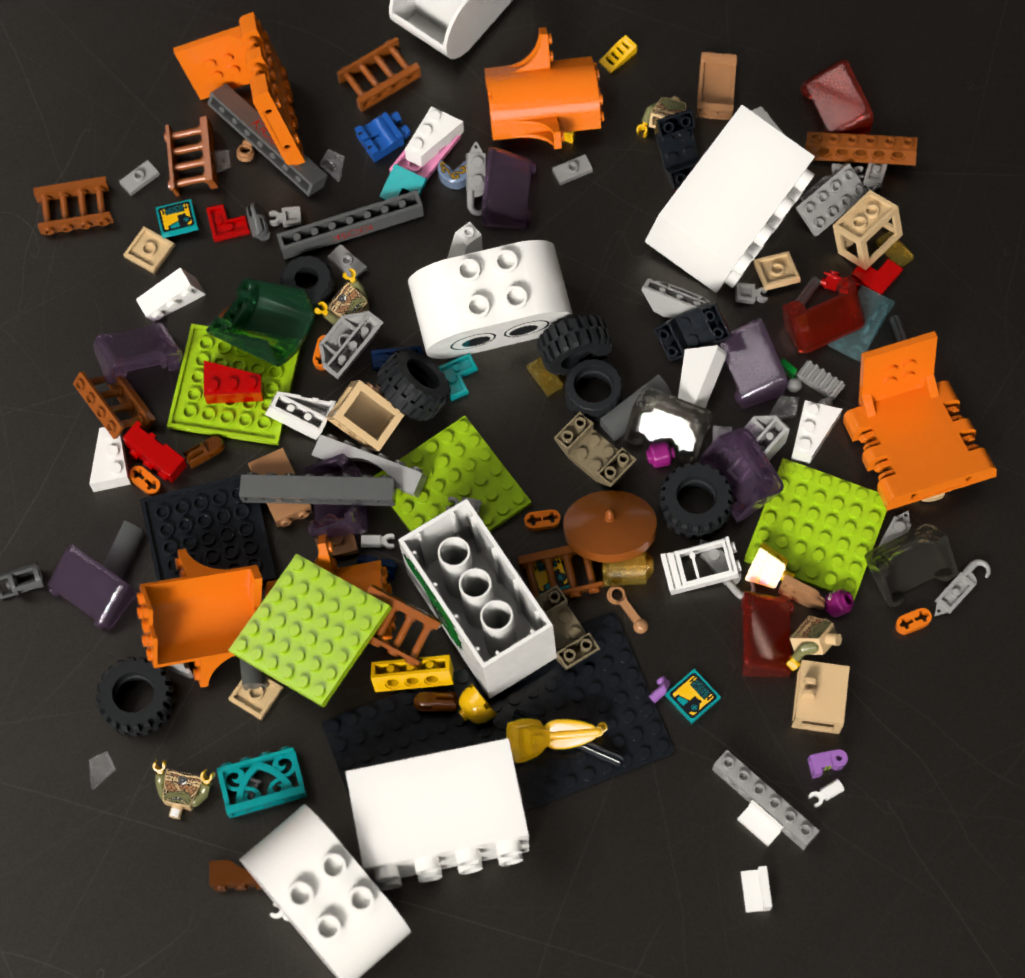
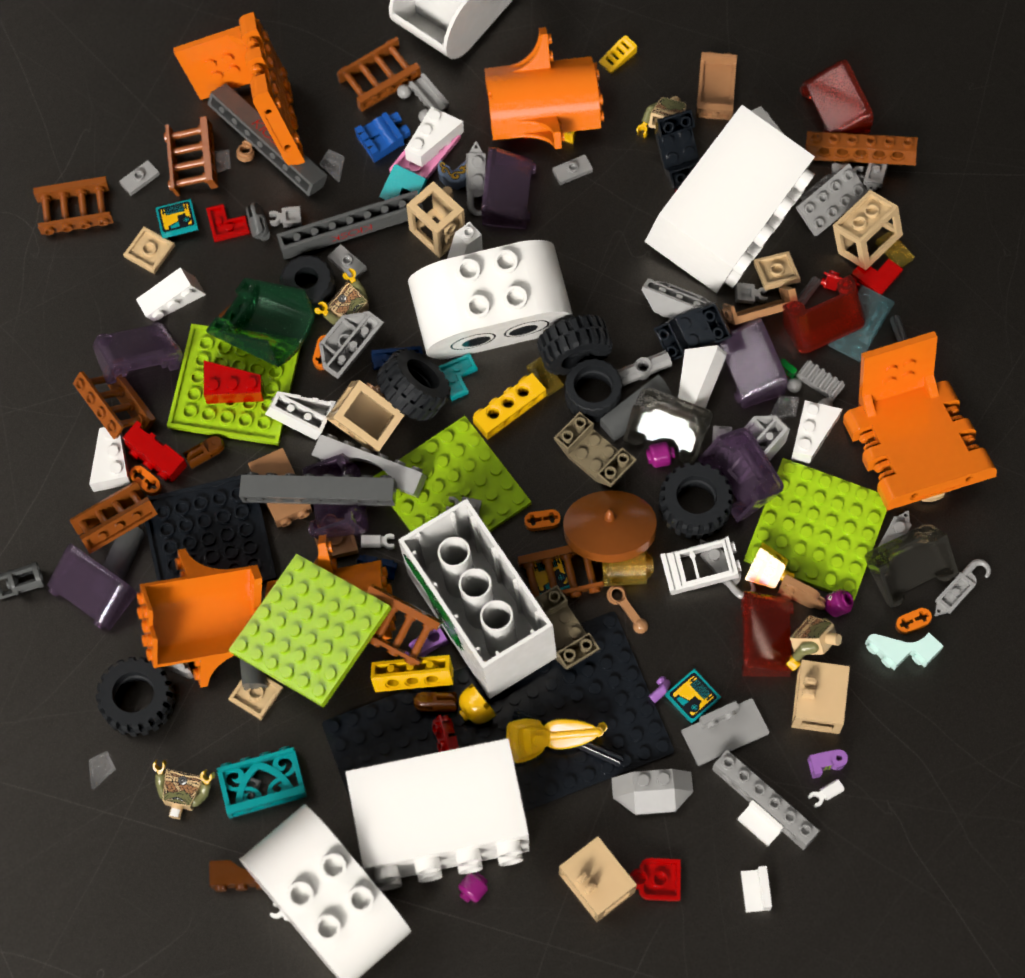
(117, 525): none -> dark orange fence
(427, 94): none -> light grey gear
(434, 640): none -> medium lavender leg
(442, 727): none -> red hinge
(445, 209): none -> tan piece
(473, 887): none -> magenta head
(490, 426): none -> yellow brick
(597, 879): none -> tan piece
(652, 790): none -> light grey wedge
(653, 364): none -> light grey piece
(658, 879): none -> red plate
(724, 730): none -> light grey bracket
(787, 295): none -> medium nougat panel
(894, 651): none -> light aqua arch

